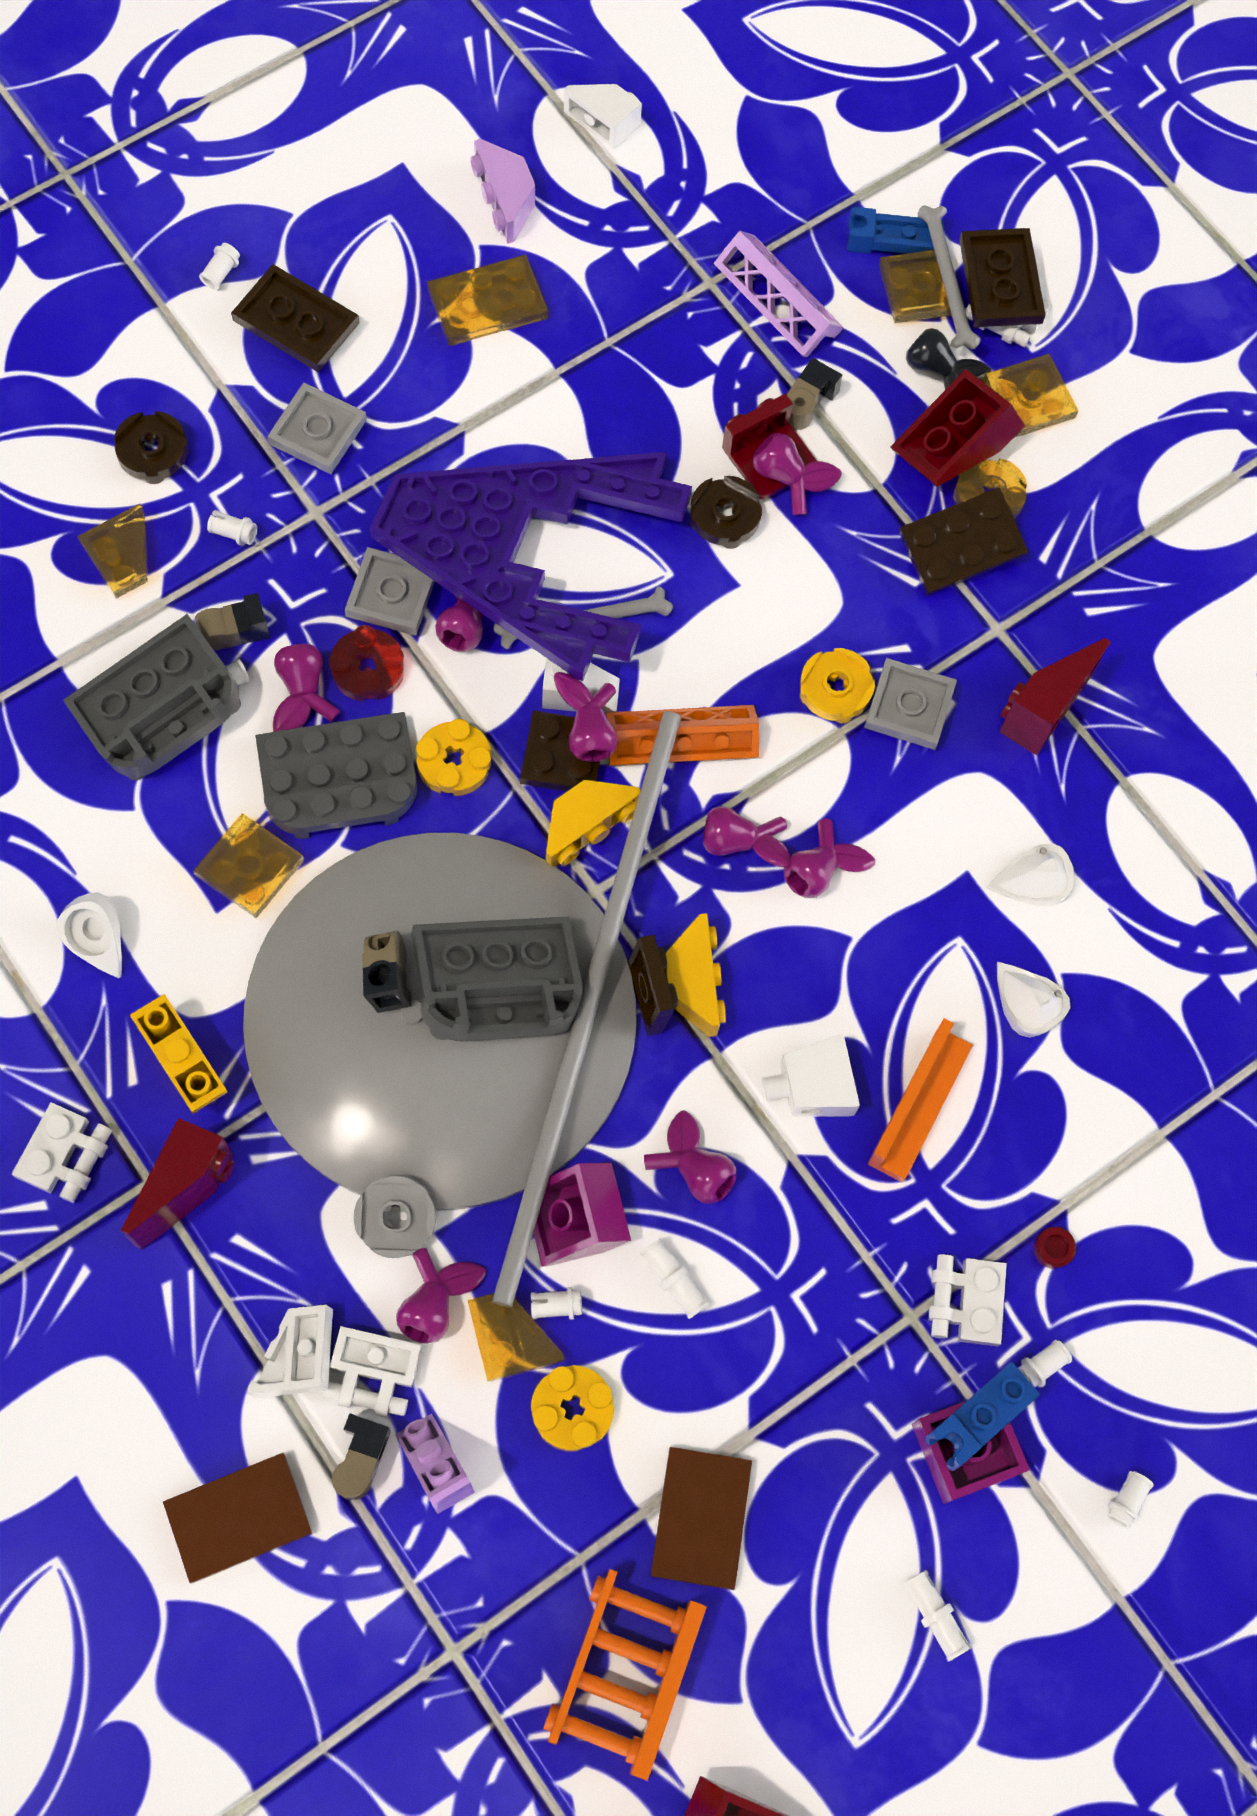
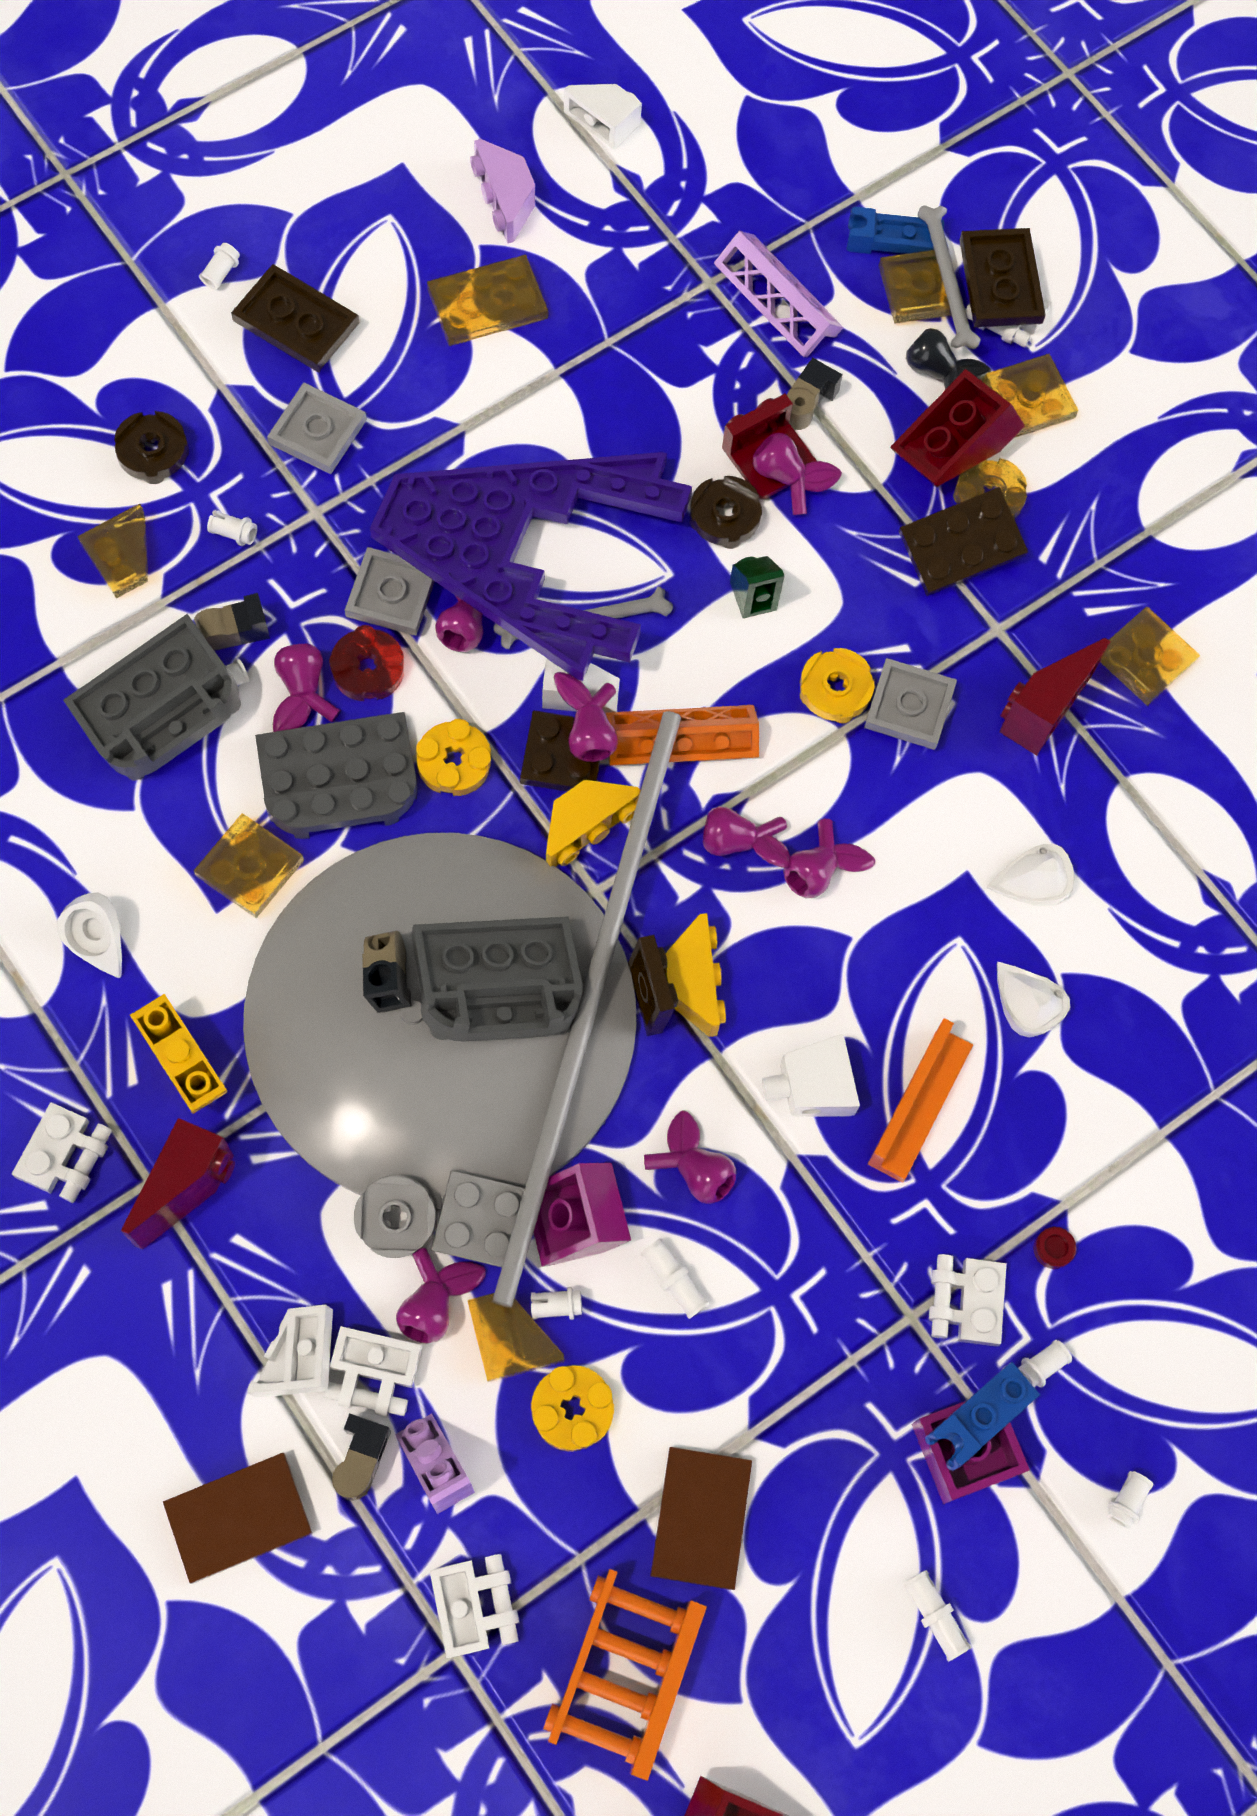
(461, 1610): none -> white plate
(477, 1218): none -> light grey plate
(756, 585): none -> dark green slope
(1148, 656): none -> clear yellow plate

